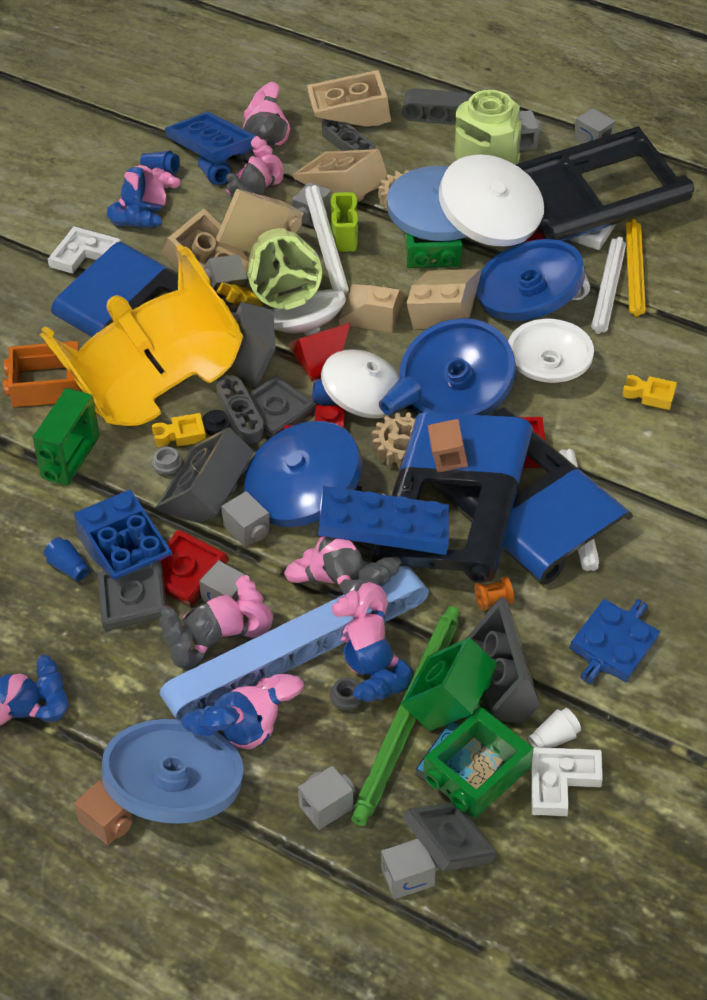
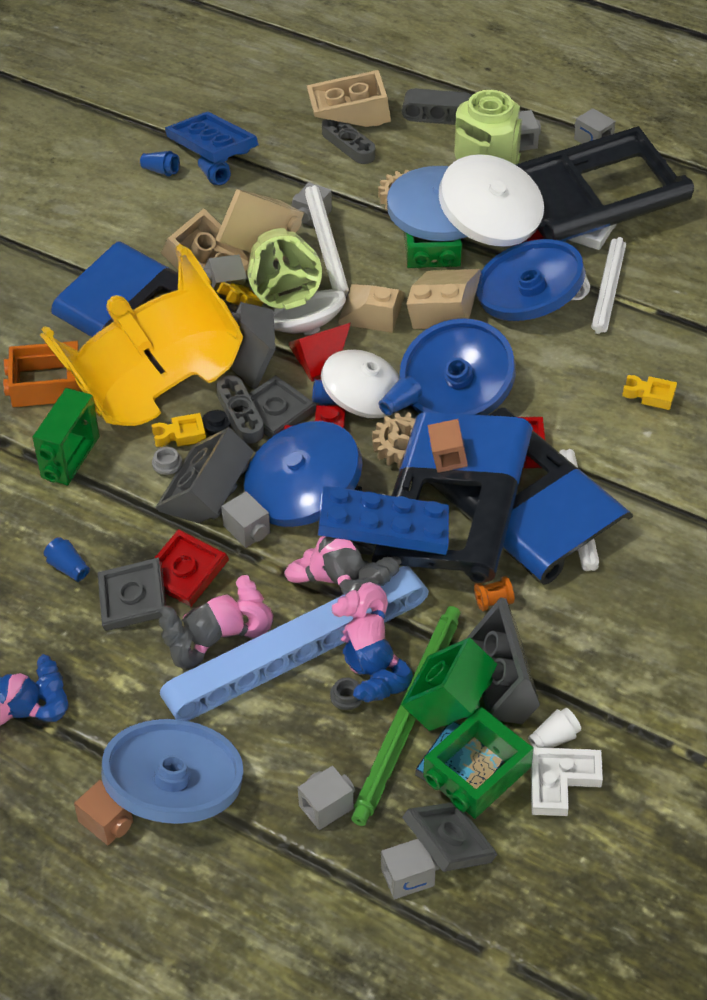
(77, 246): white plate -> none
(120, 535): blue slope -> none
(141, 197): blue hair -> none
(219, 581): light grey brick -> none
(238, 711): hair -> none
(260, 171): hair -> none
(265, 118): hair -> none
(344, 221): lime brick -> none
(345, 171): tan slope -> none
(551, 350): white dish -> none
(614, 640): blue plate -> none
(635, 268): yellow axle -> none

